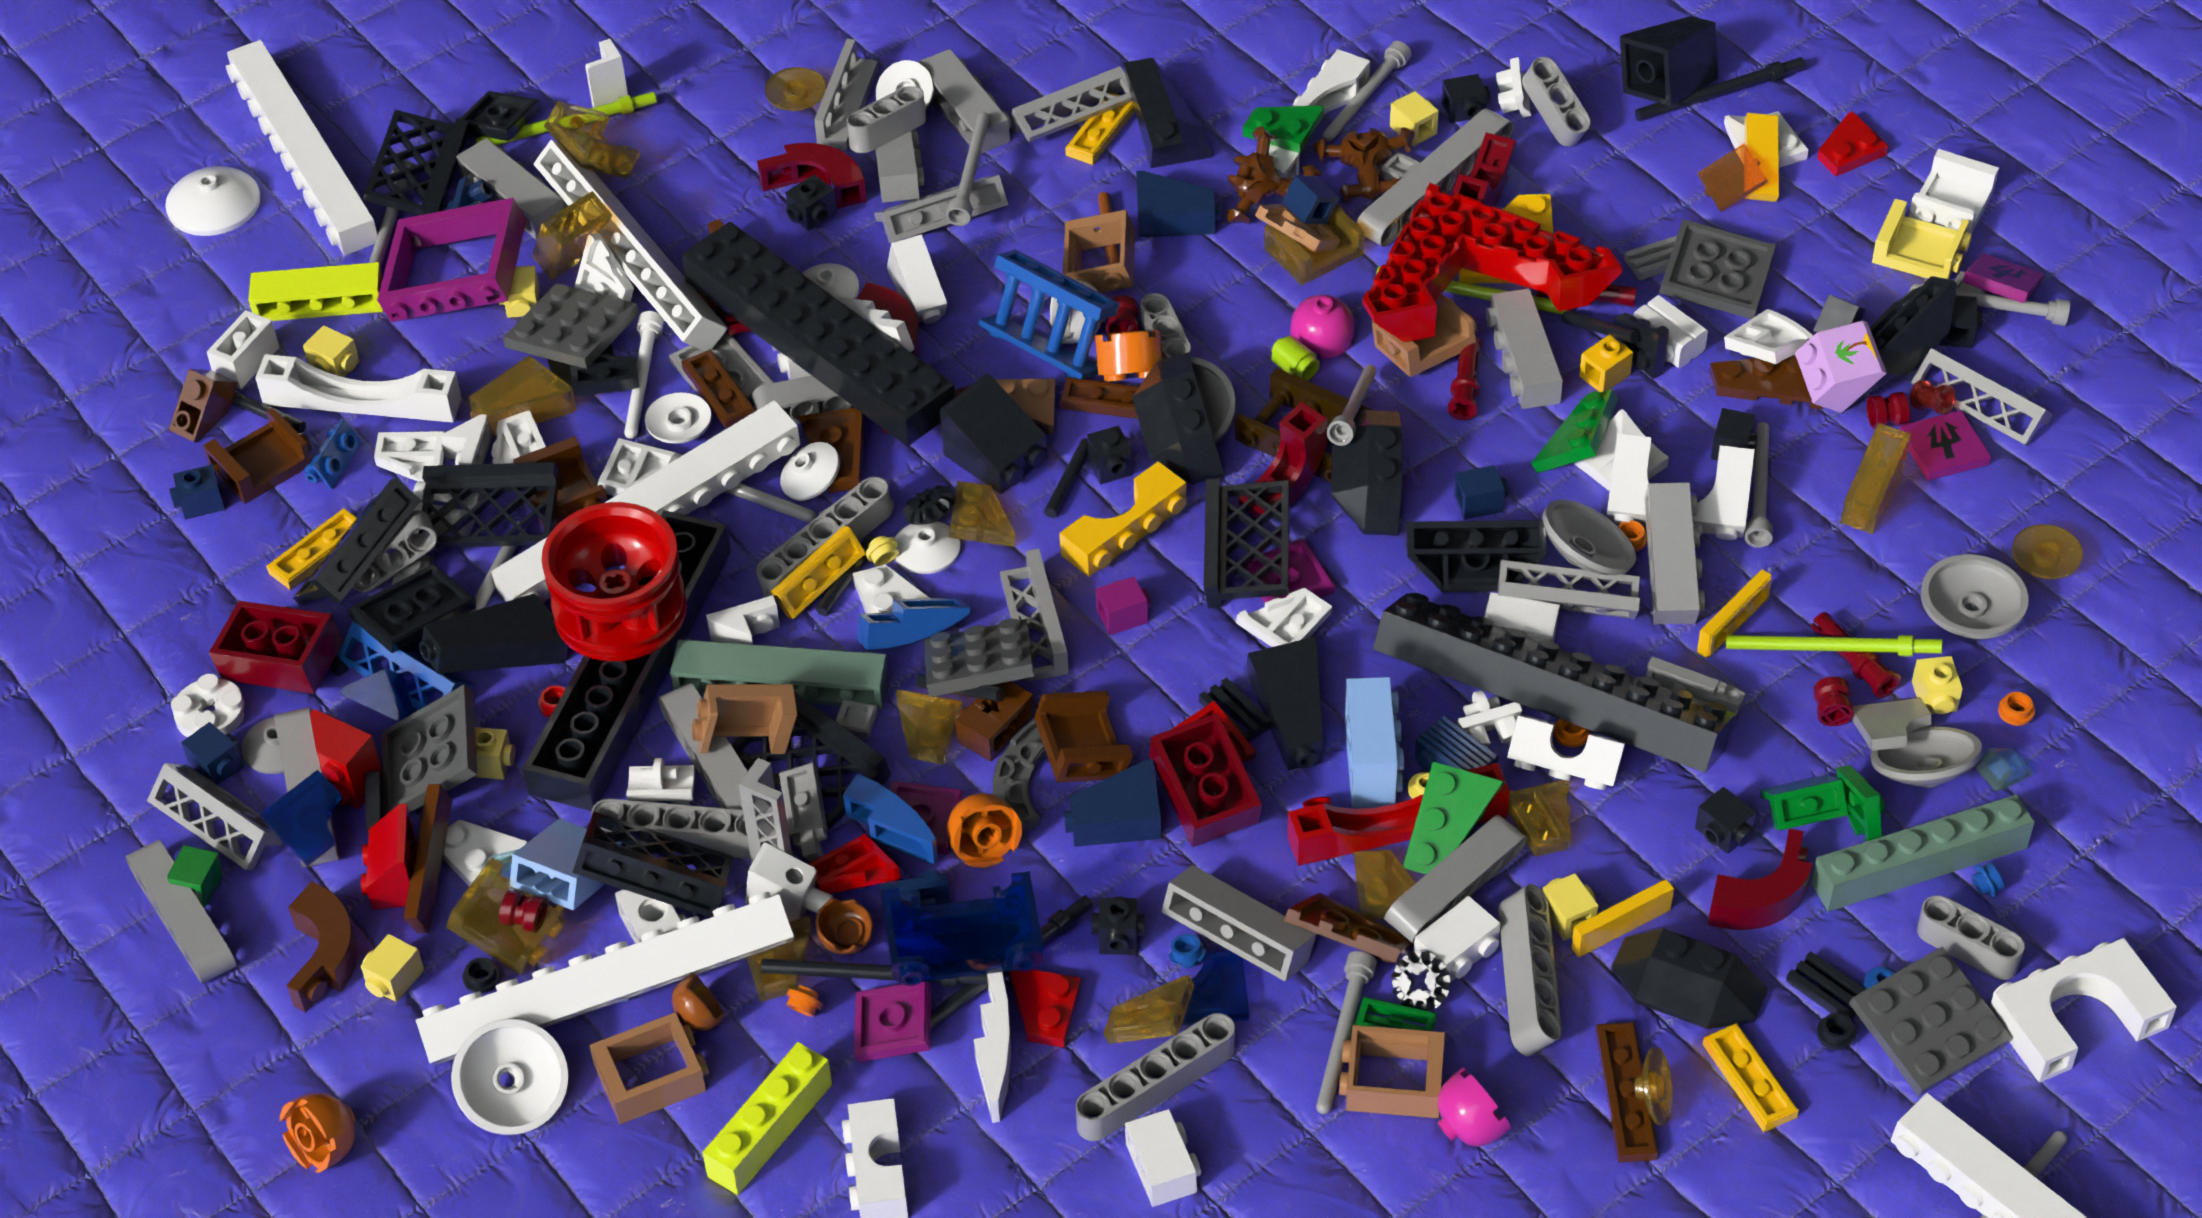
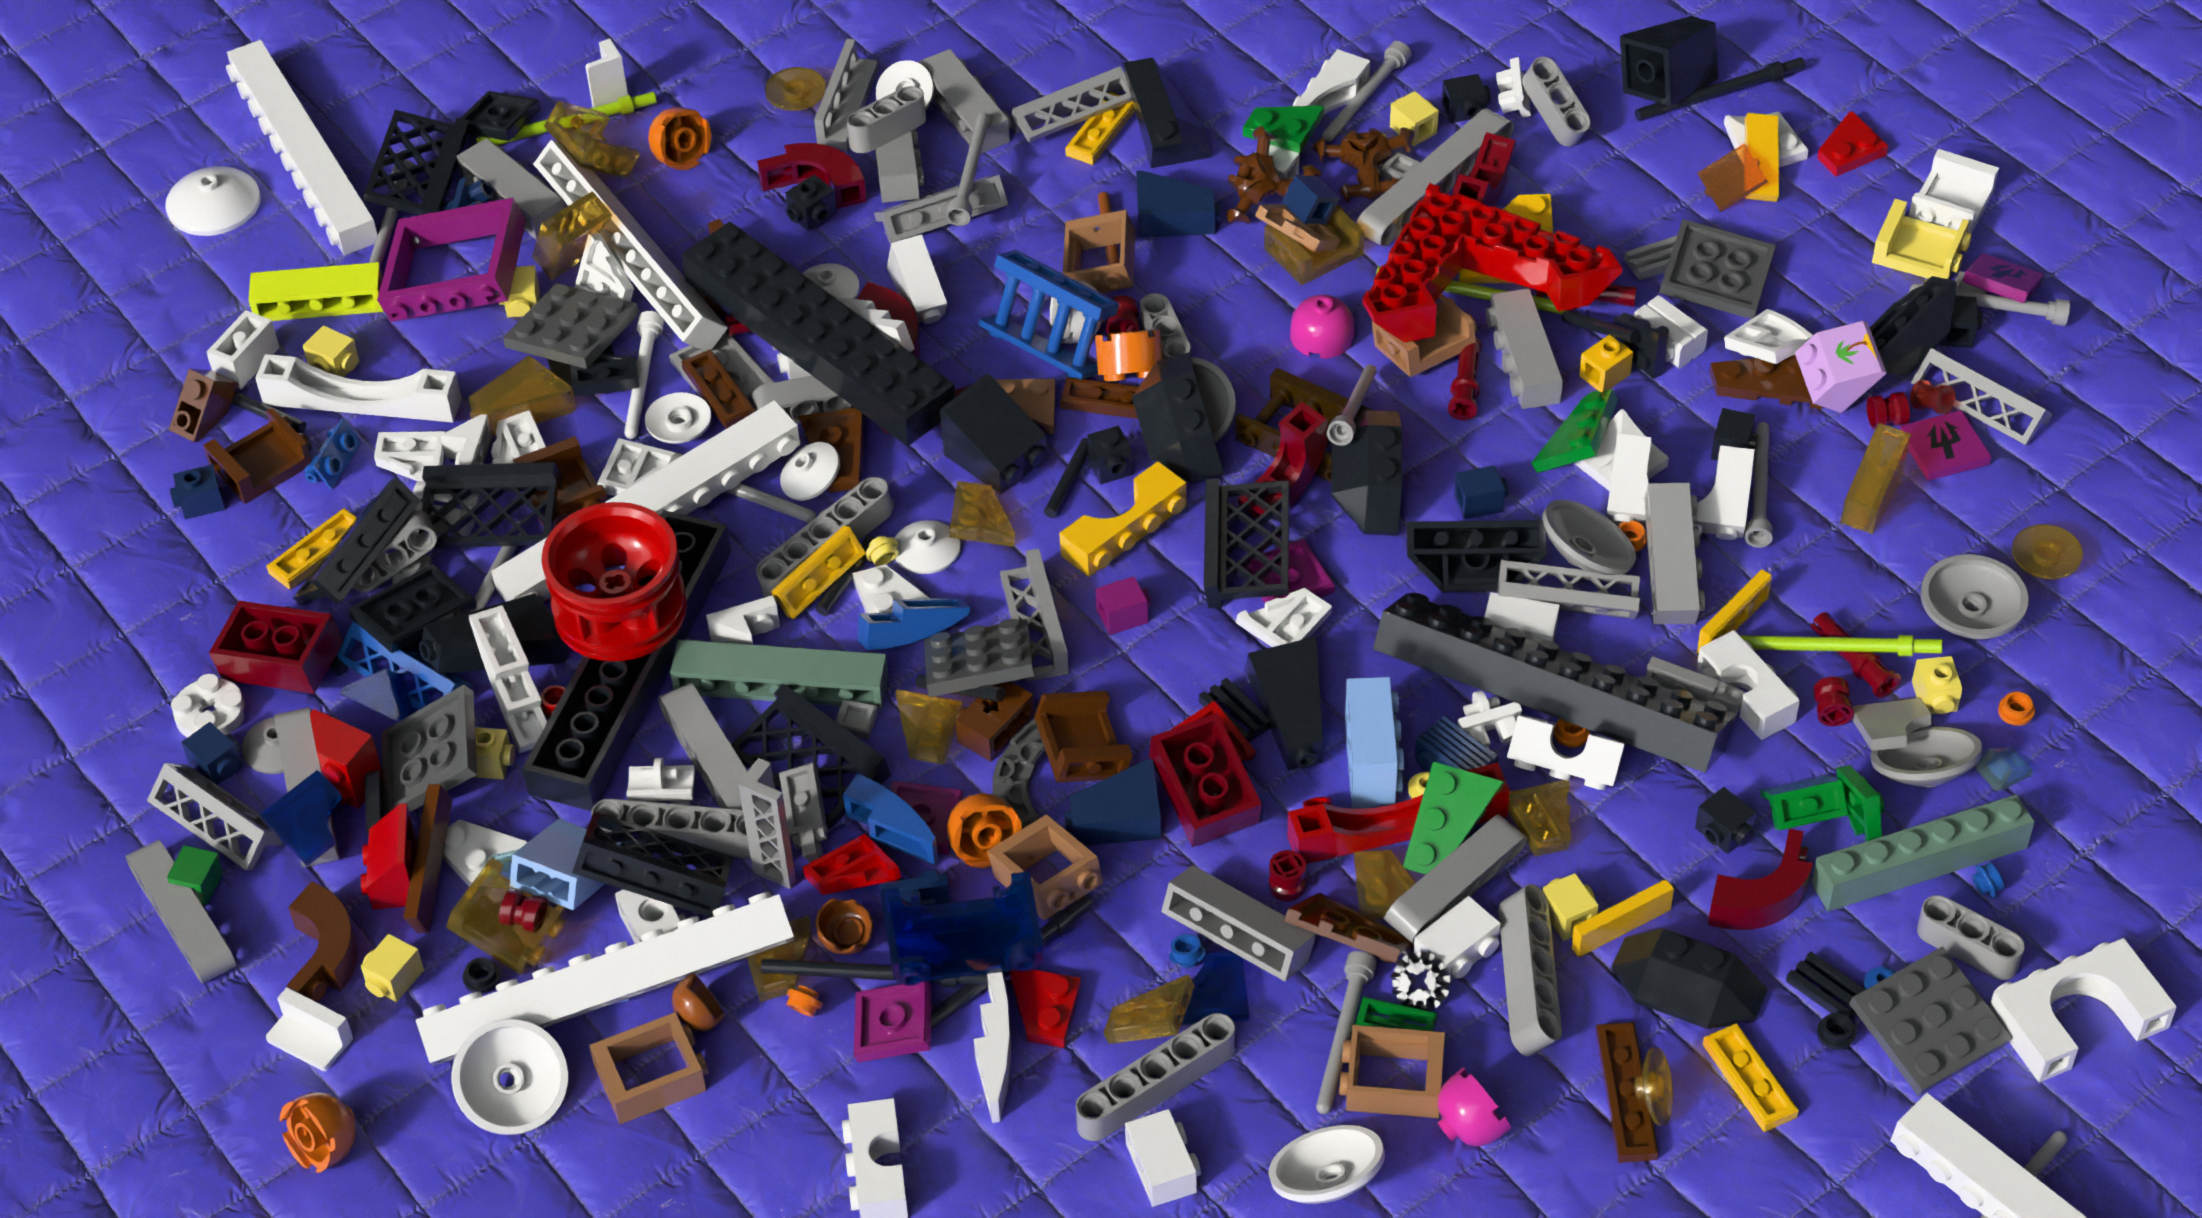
(309, 1030): none -> white panel
(509, 676): none -> white slope
(679, 137): none -> orange cylinder
(746, 712): medium nougat panel -> none
(767, 1118): neon yellow brick -> none
(787, 876): white torso -> none
(929, 505): black gear -> none
(1035, 844): none -> medium nougat window
(1118, 925): black brick -> none
(1287, 875): none -> dark red wheel
(1295, 358): lime brick -> none
(1327, 1164): none -> white dish
(1769, 702): none -> white arch
(1838, 313): brick -> none

